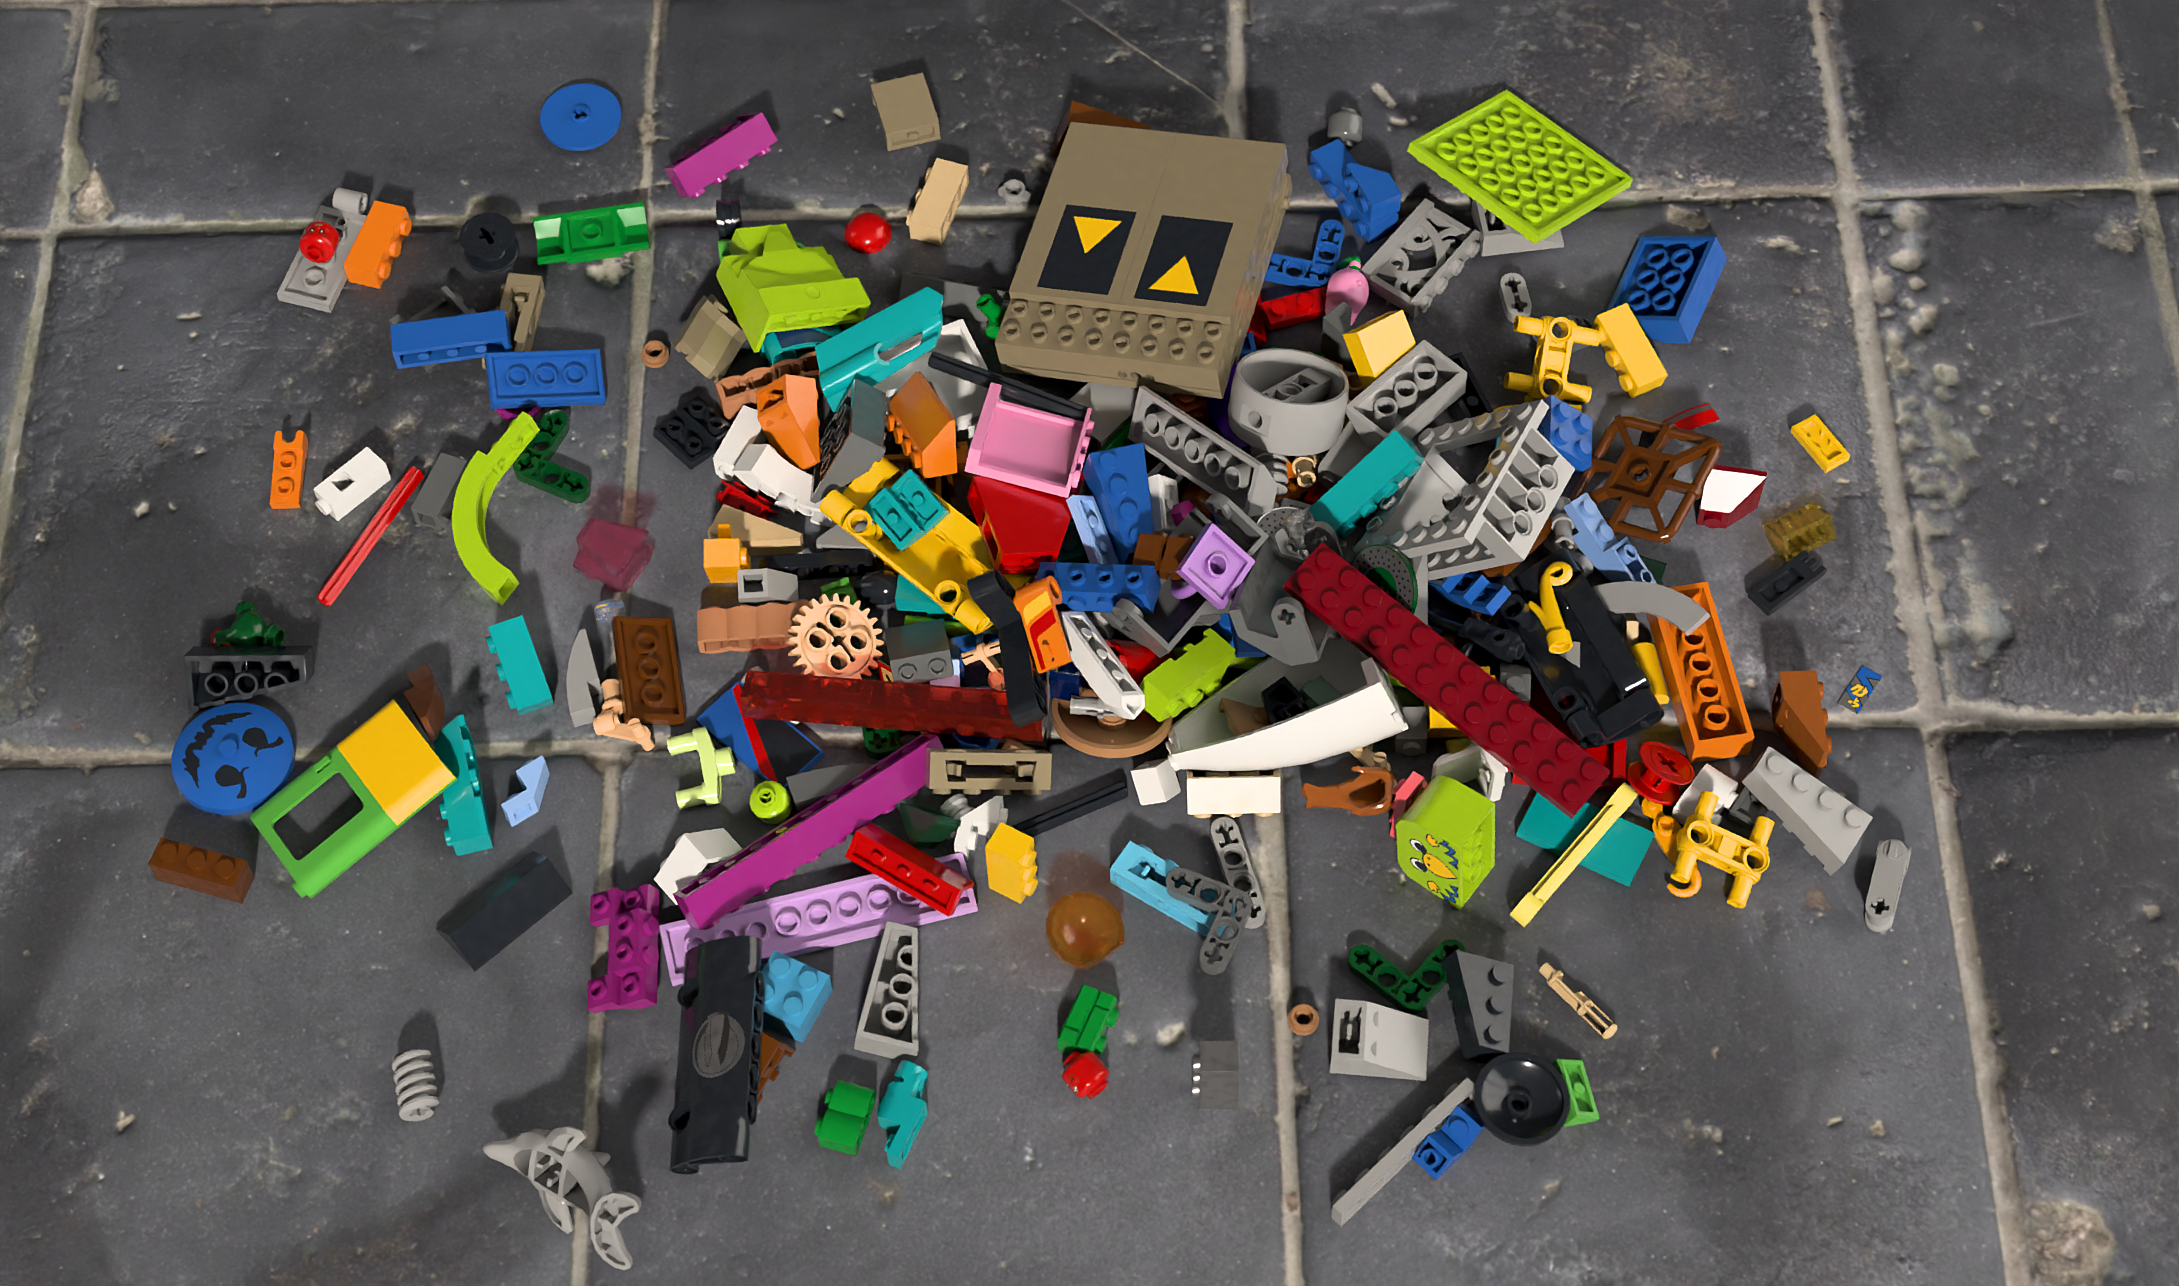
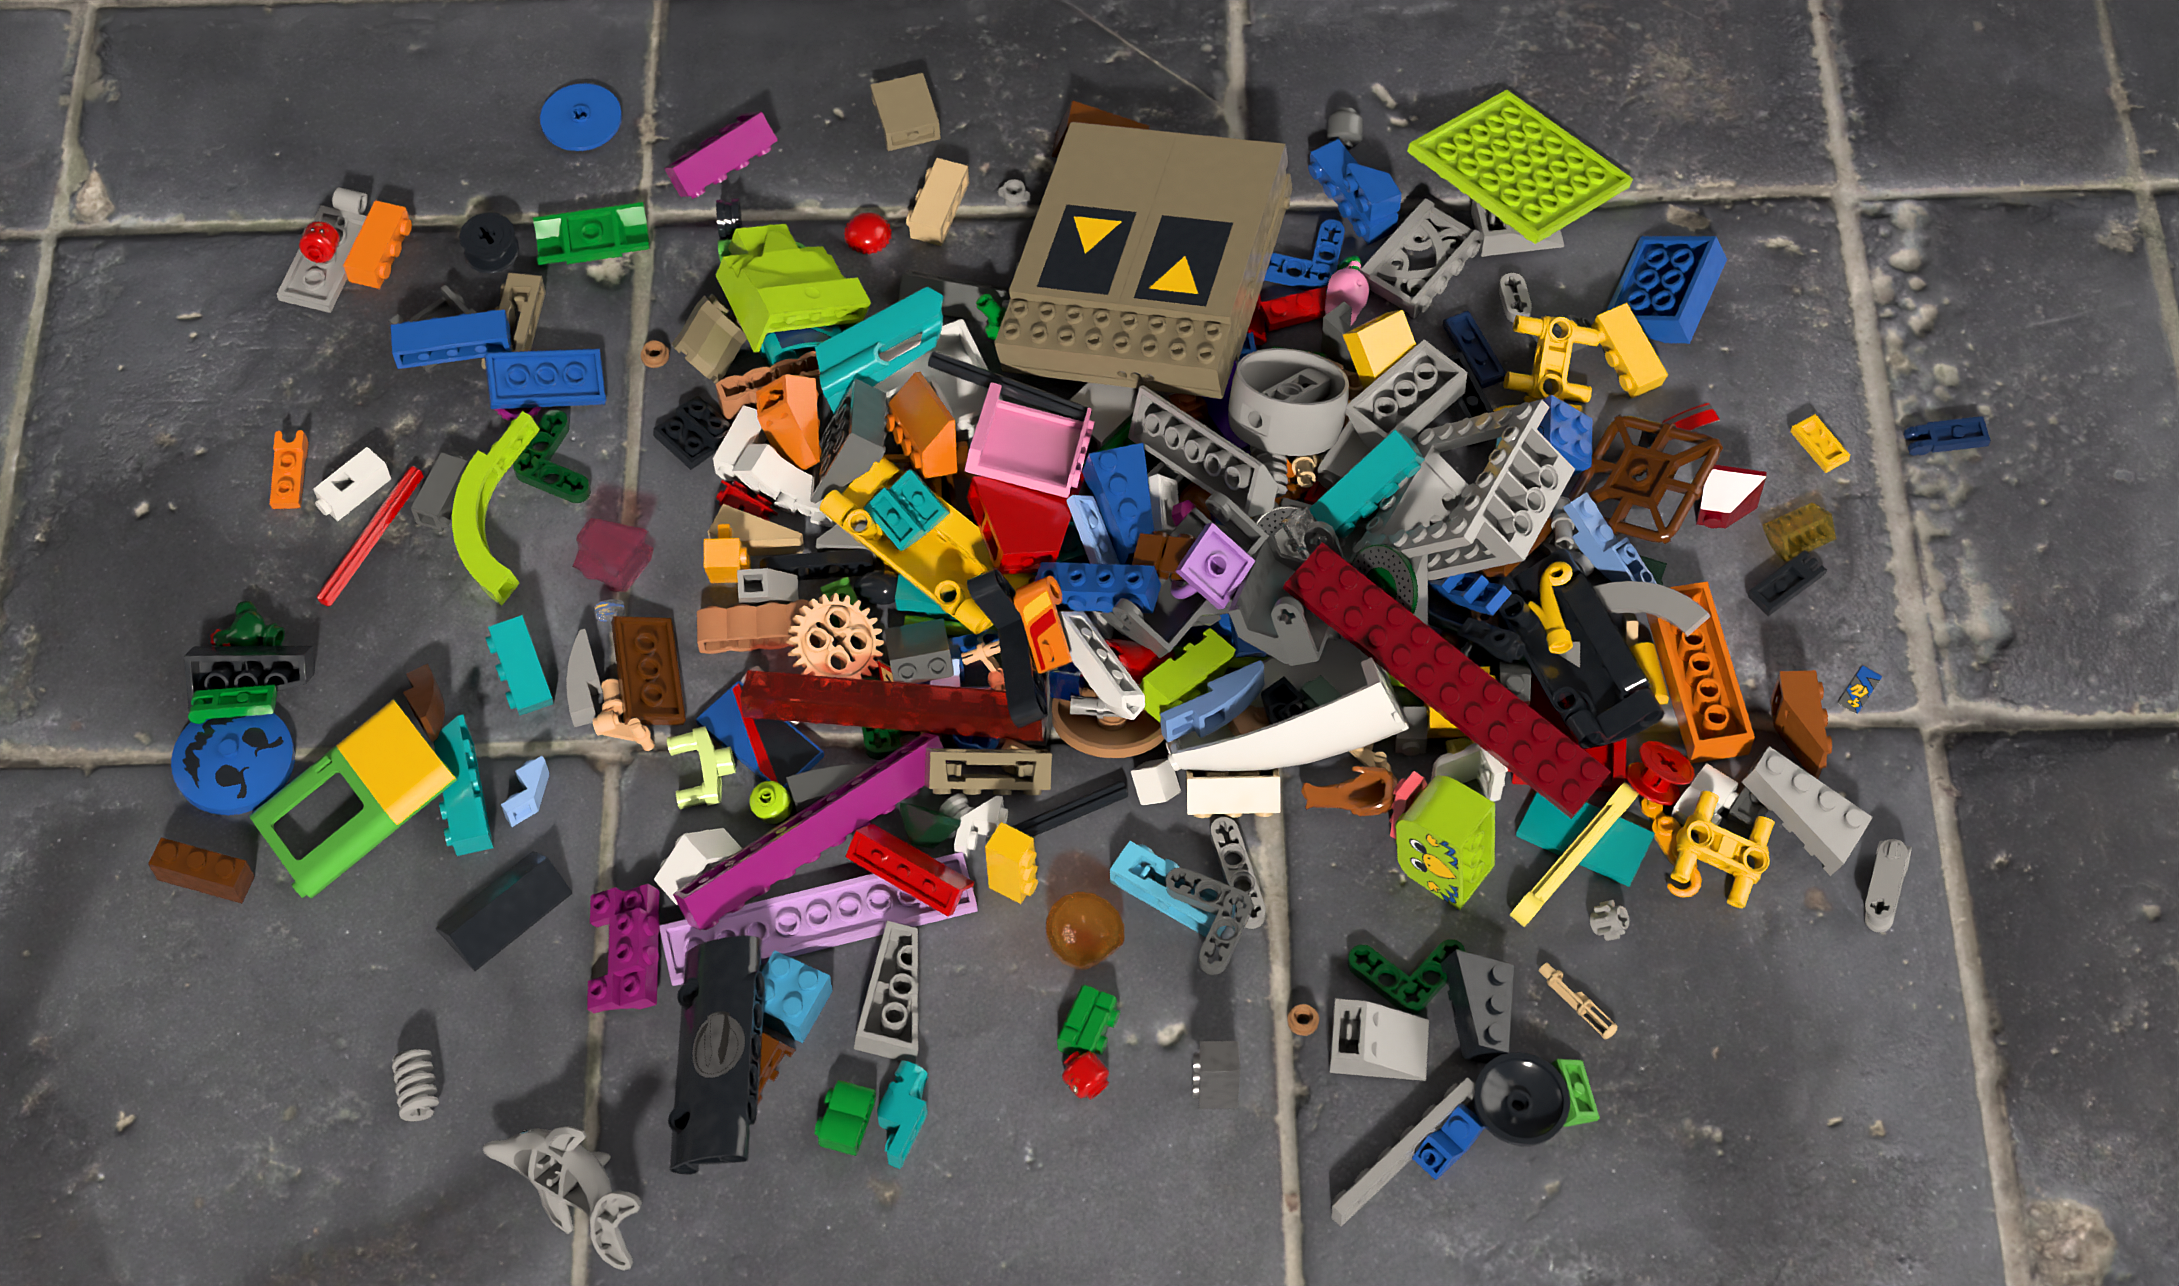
(232, 703): none -> green plate
(1224, 701): none -> medium blue slope
(1475, 348): none -> dark blue tile
(1609, 920): none -> light grey gear
(1948, 435): none -> dark blue hinge

